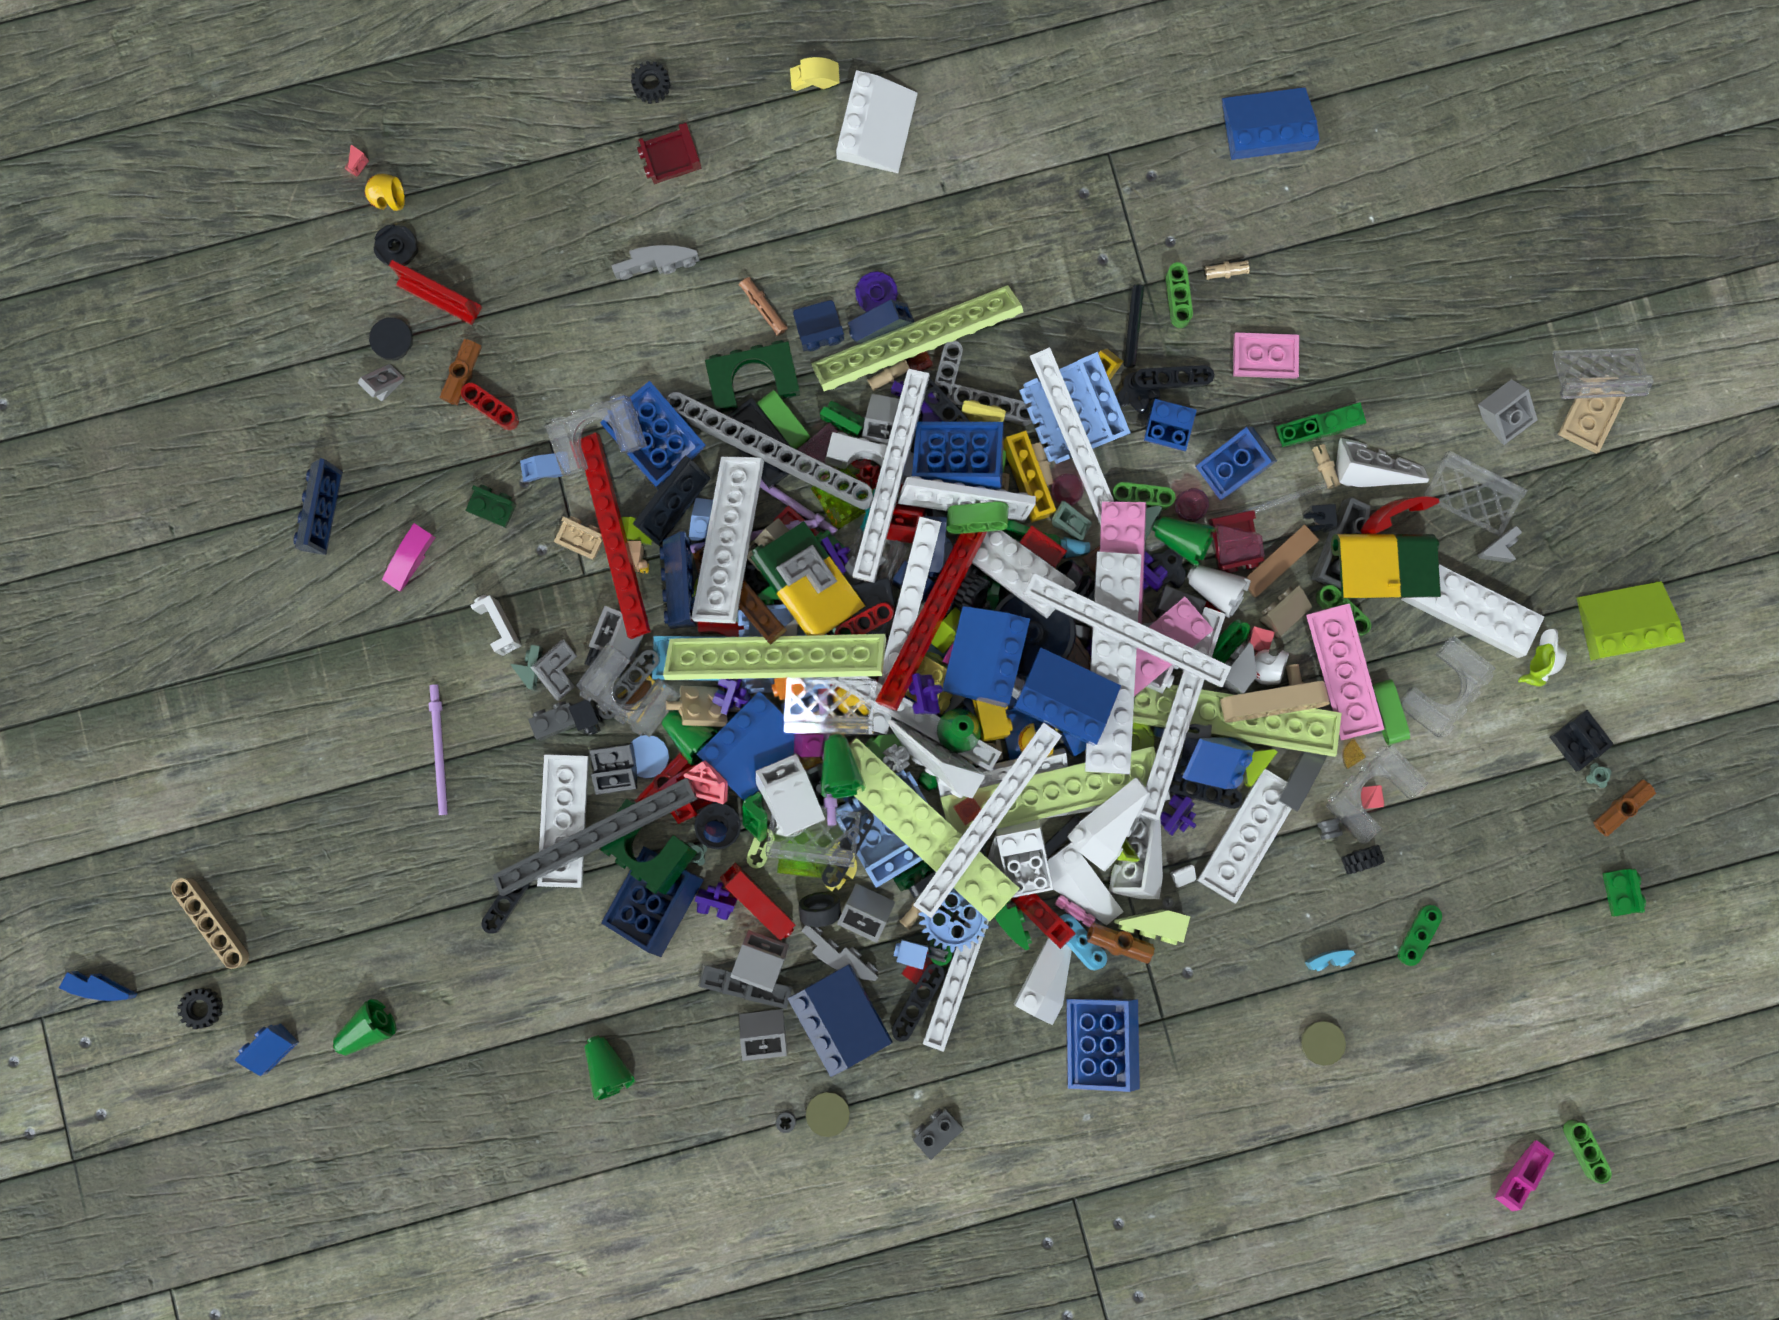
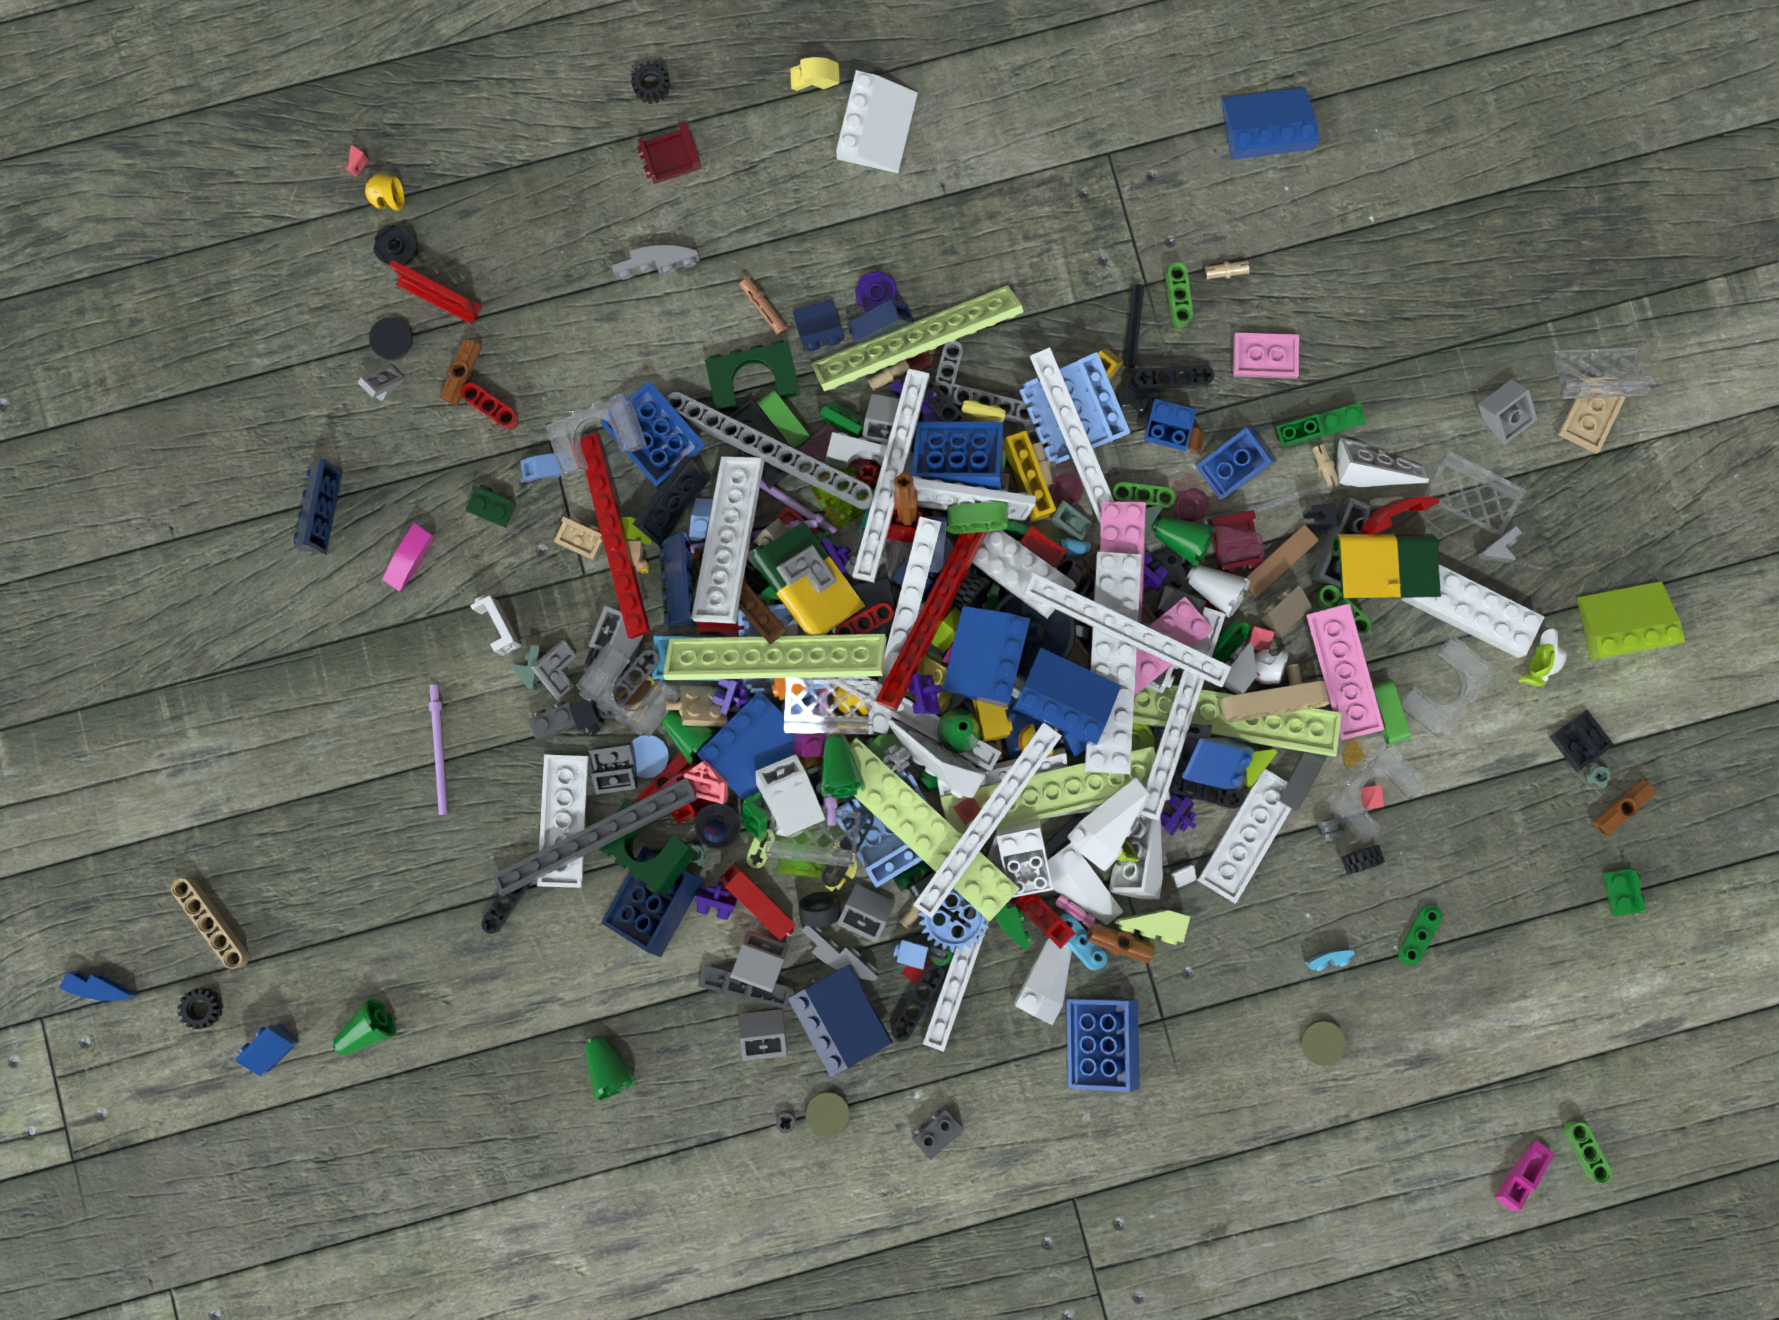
(905, 498): none -> dark orange piece
(1196, 441): none -> dark orange tile

